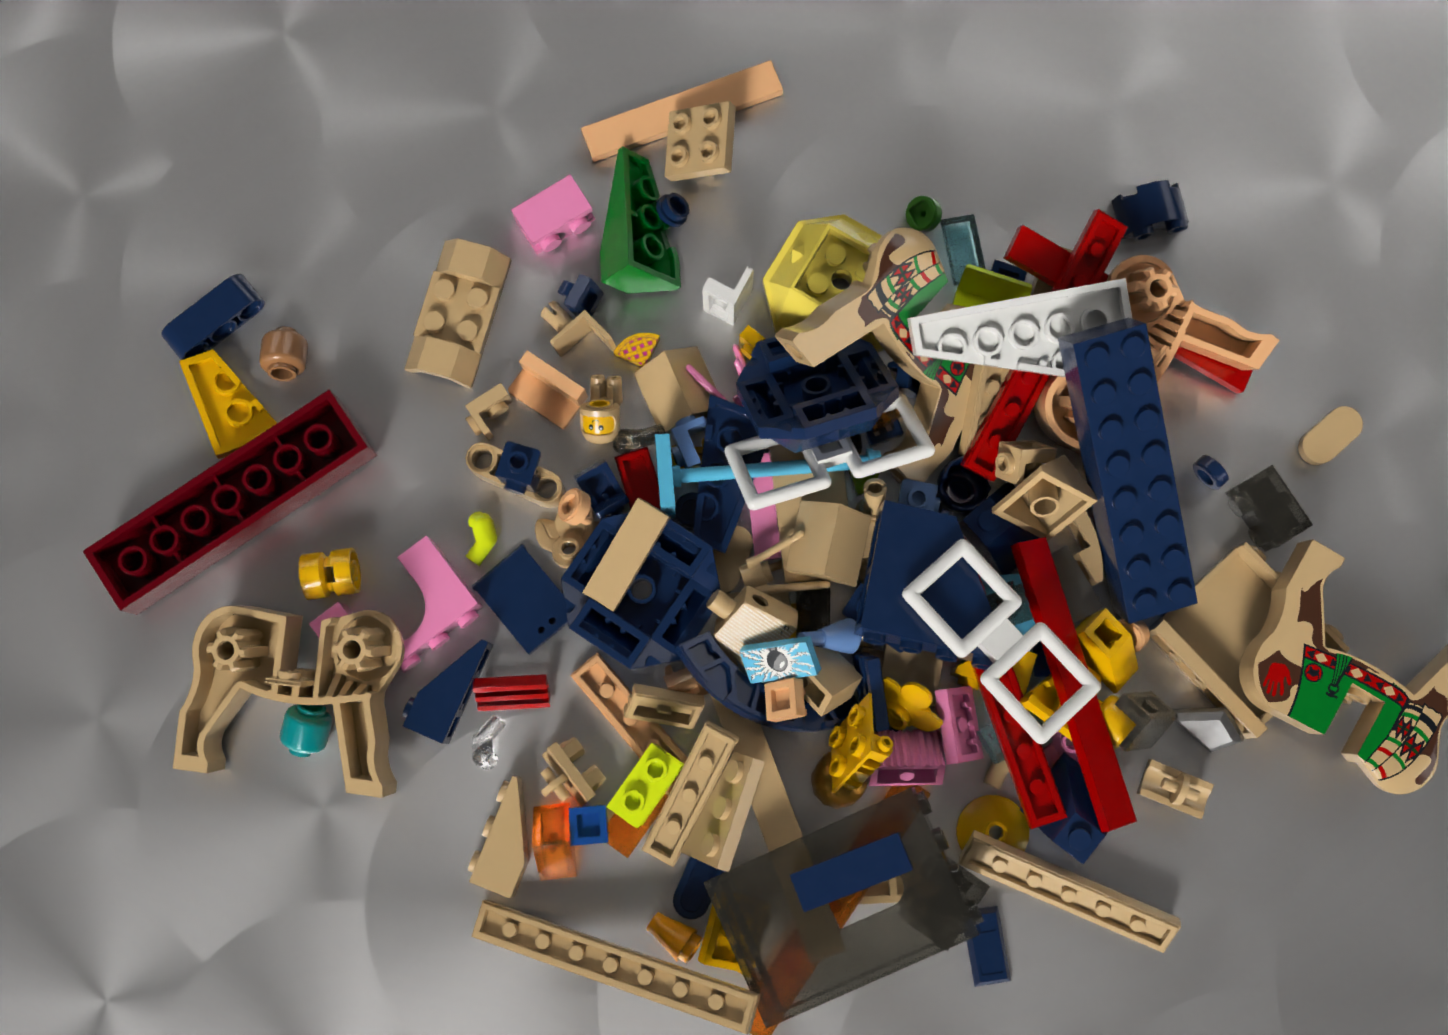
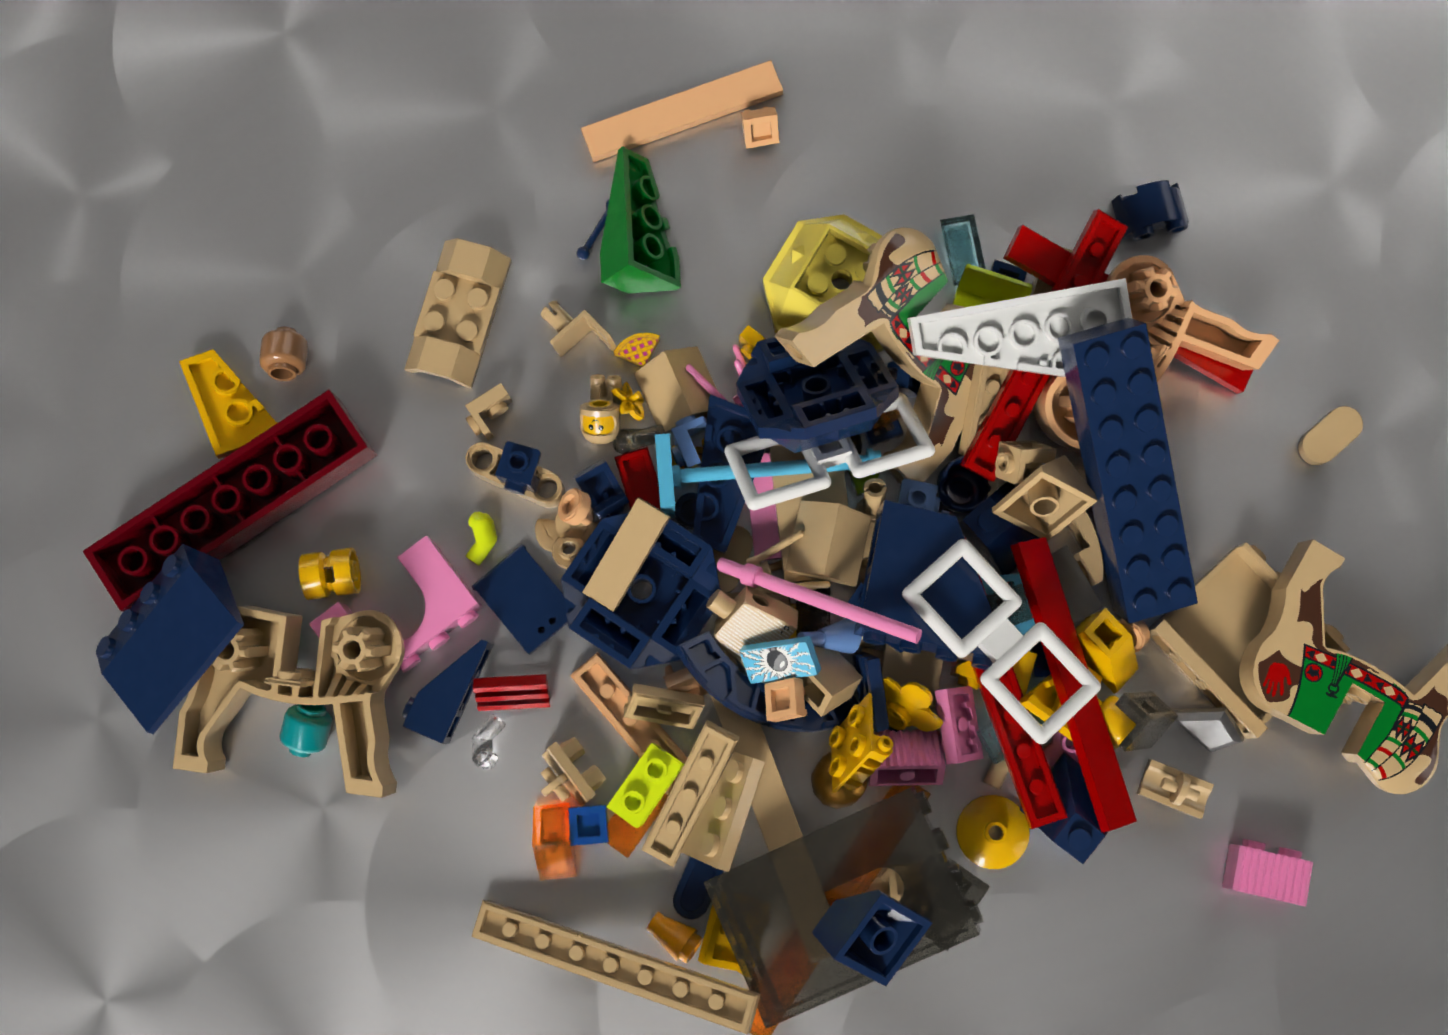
(170, 636): none -> dark blue slope
(213, 317): dark blue beam -> none
(505, 851): tan slope -> none
(547, 391): light nougat panel -> none
(554, 215): bright pink brick -> none
(582, 295): dark blue tile -> none
(583, 252): none -> dark blue hinge
(630, 402): none -> yellow plant
(672, 209): dark blue plate -> none
(700, 141): tan plate -> none
(727, 302): white panel -> none
(754, 576): none -> bright pink bar
(760, 127): none -> light nougat tile
(851, 872): dark blue tile -> none
(871, 933): none -> dark blue slope
(923, 213): bright green tile -> none
(988, 951): dark blue tile -> none
(1069, 891): tan tile -> none
(1210, 472): dark blue tile -> none
(1266, 873): none -> bright pink brick
(1268, 509): clear smoke brick -> none

